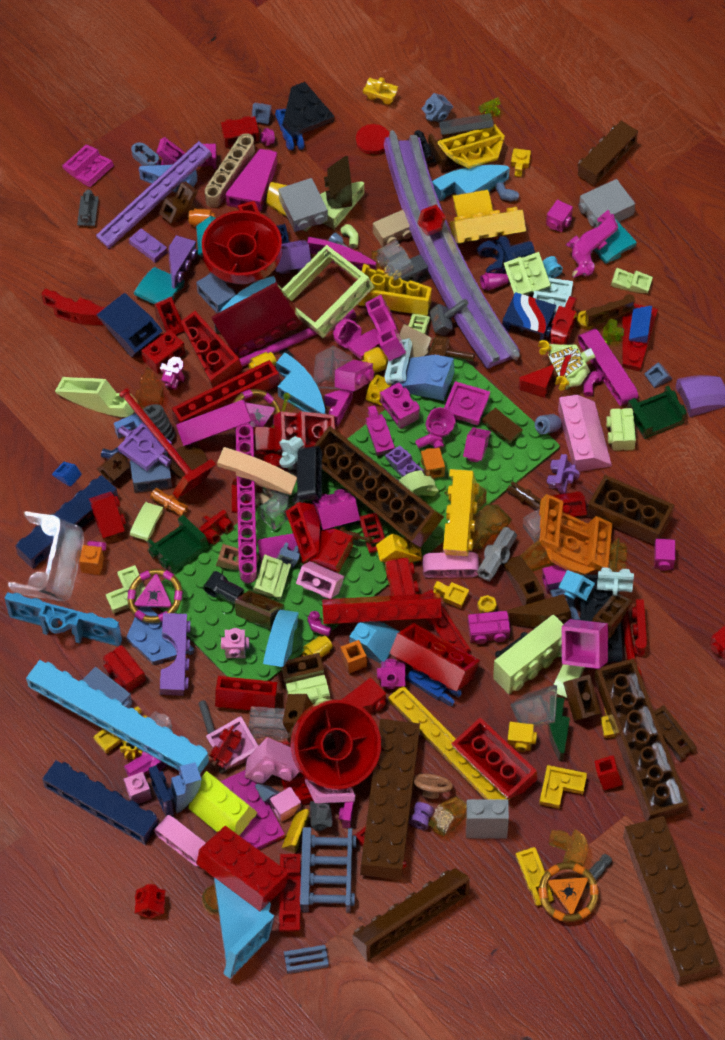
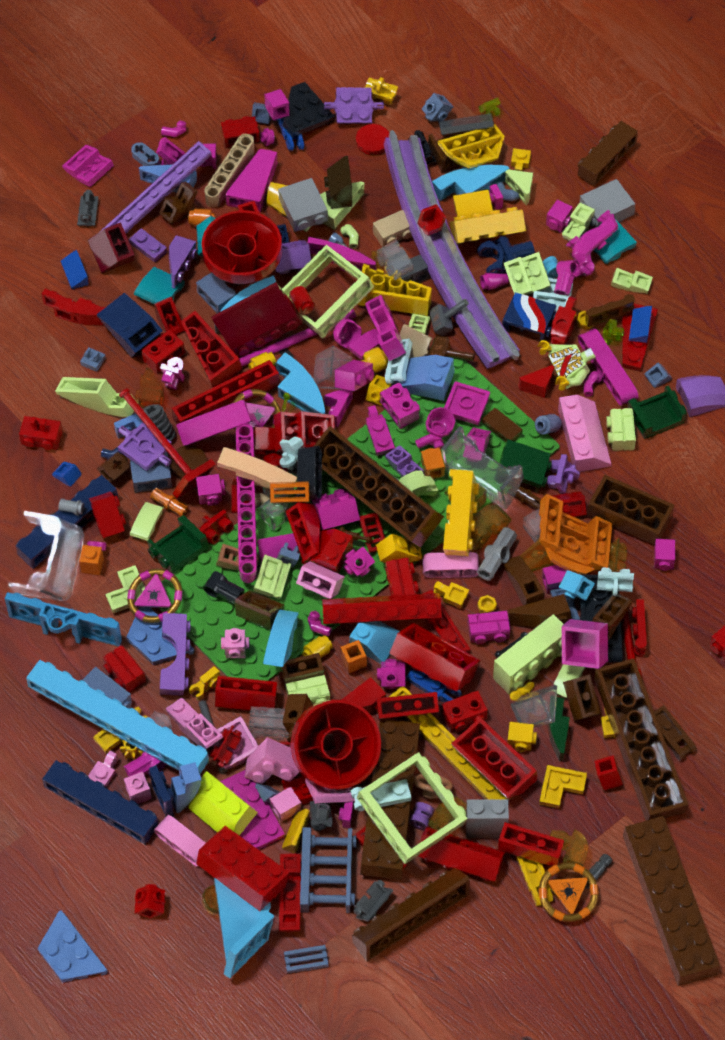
(40, 433): none -> red brick
(68, 952): none -> medium blue wing
(71, 506): none -> light grey pin
(74, 270): none -> blue slope
(92, 359): none -> sand blue tile
(103, 771): none -> bright pink plate
(111, 248): none -> dark red slope
(176, 131): none -> dark pink arm
(193, 724): none -> bright pink slope
(206, 682): none -> yellow plate
(210, 489): none -> dark pink brick
(277, 104): none -> dark pink brick
(289, 491): none -> orange tile
(302, 300): none -> red brick
(353, 106): none -> medium lavender plate
(364, 559): none -> dark pink brick
(367, 908): none -> dark grey hinge
(386, 795): none -> light aqua plate
(388, 829): none -> yellowish green window
(407, 705): none -> red brick
(463, 711): none -> red brick
(464, 856): none -> red brick
(496, 197): none -> dark pink plate
(500, 482): none -> clear windscreen
(515, 695): none -> yellow piece
(520, 182): none -> yellowish green slope
(530, 844): none -> red brick
(533, 462): none -> dark green panel
(566, 271): none -> dark pink piece
(579, 221): none -> yellowish green slope

